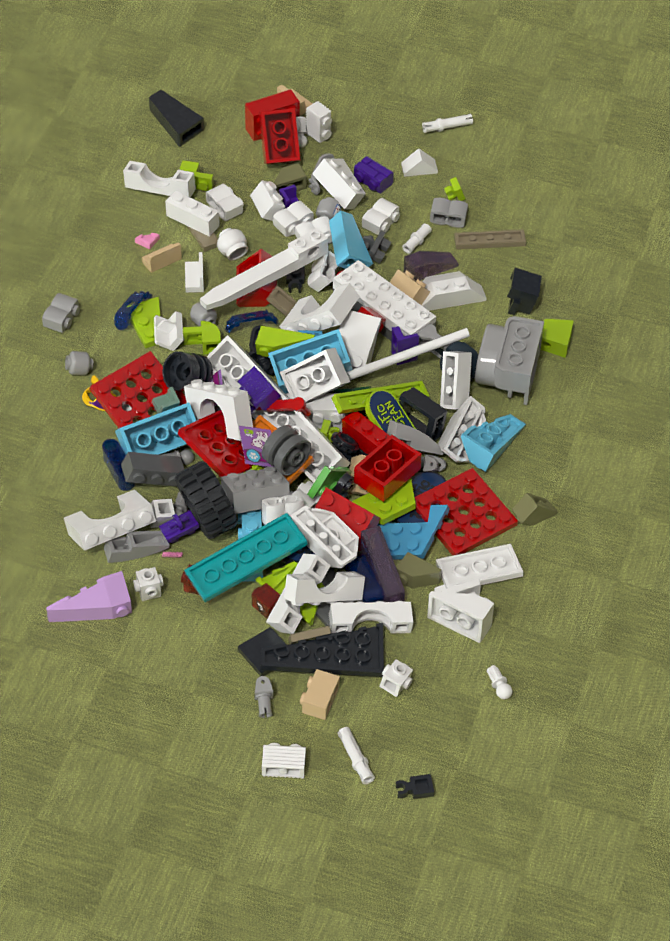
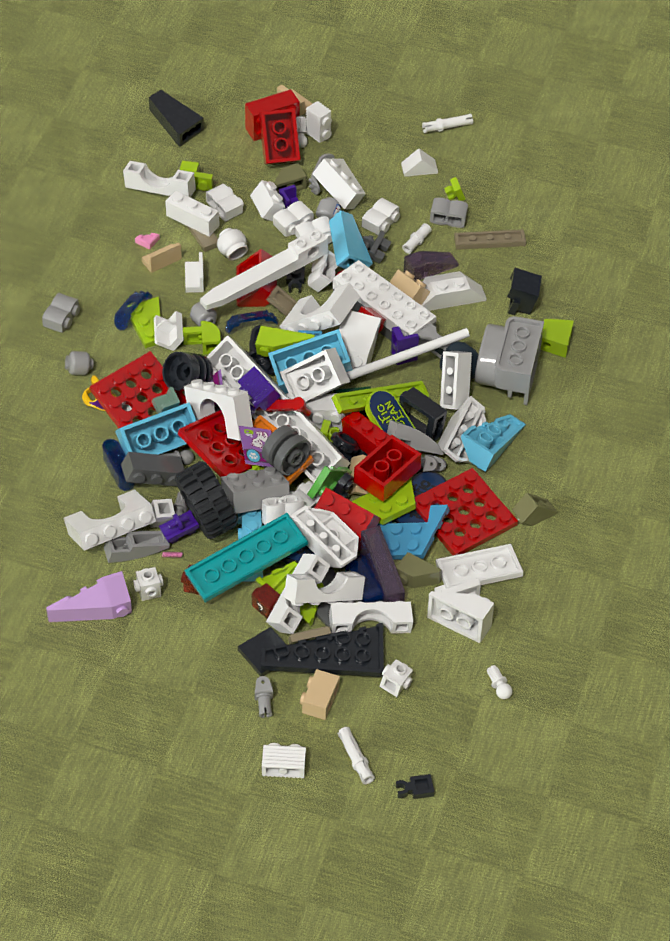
(373, 175): dark purple brick -> none

